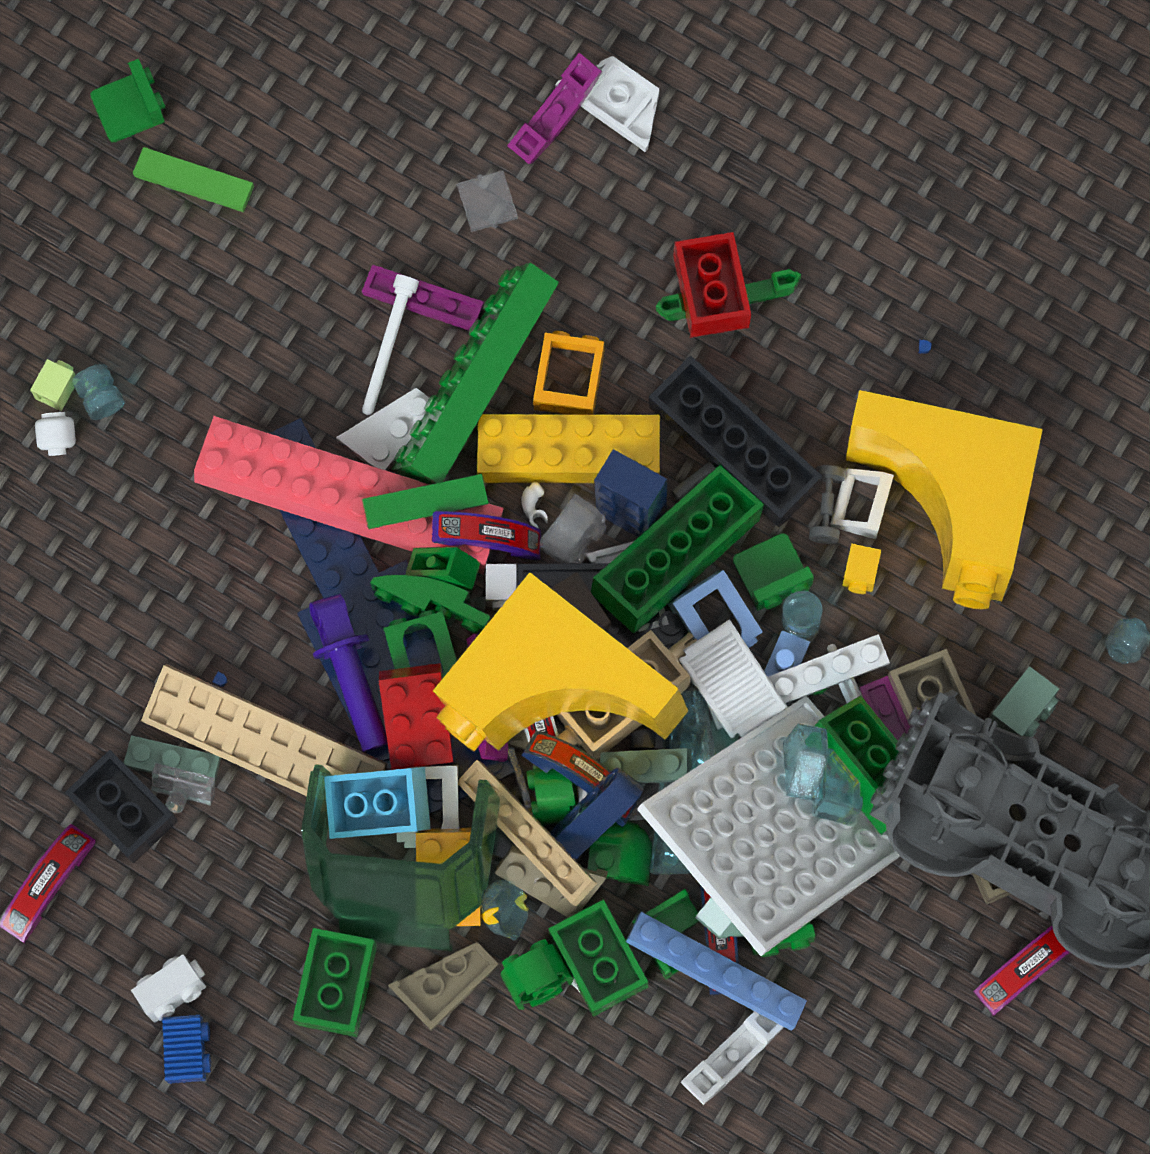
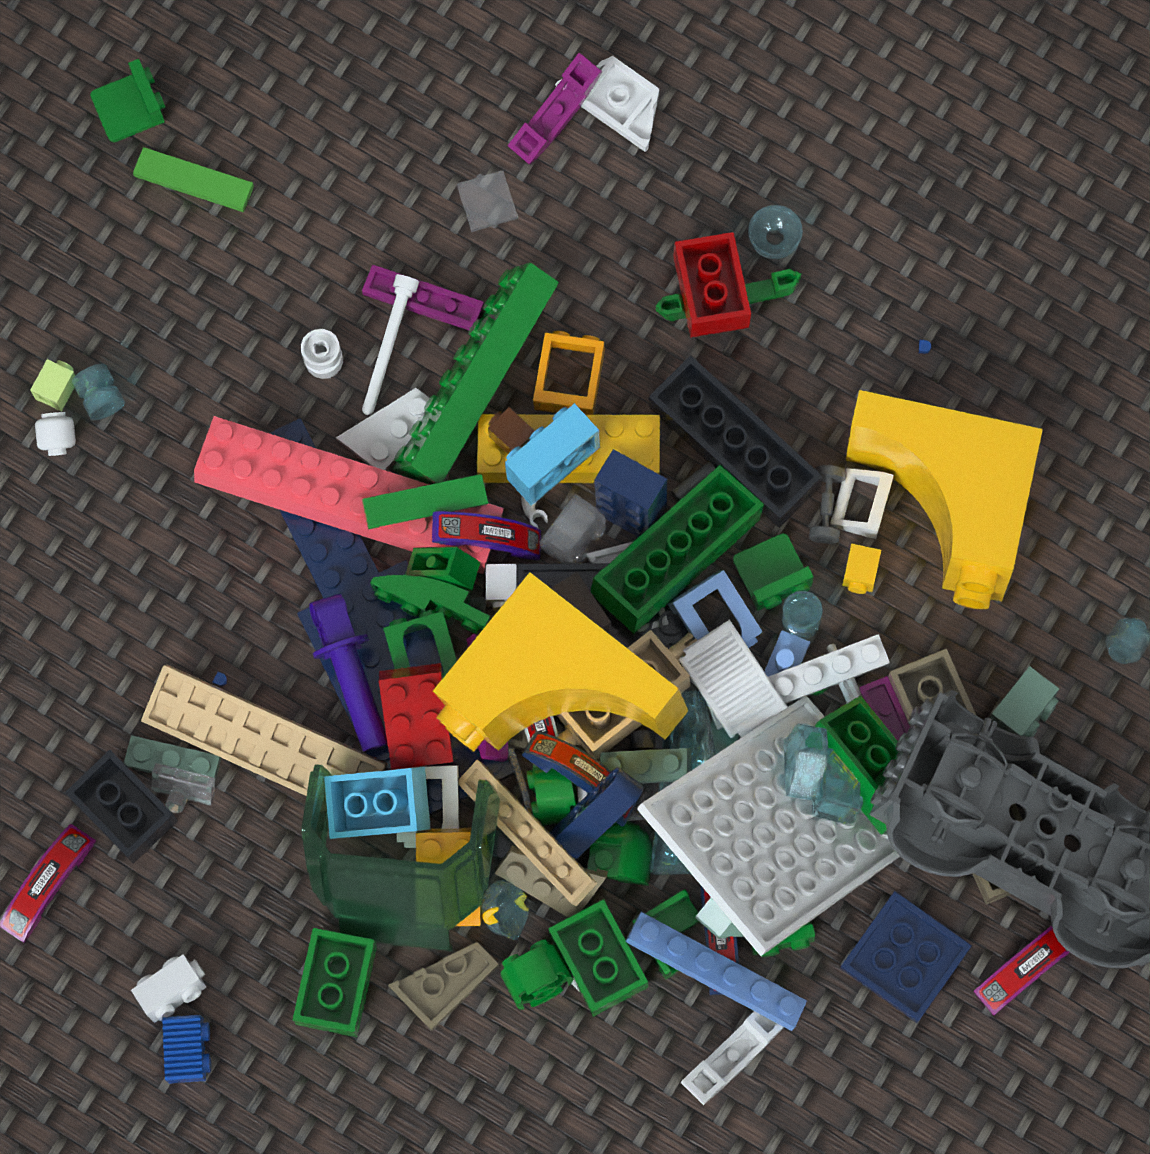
(322, 353): none -> white wheel
(509, 430): none -> reddish brown brick
(552, 453): none -> medium azure brick
(779, 219): none -> clear light blue piece
(905, 957): none -> dark blue plate

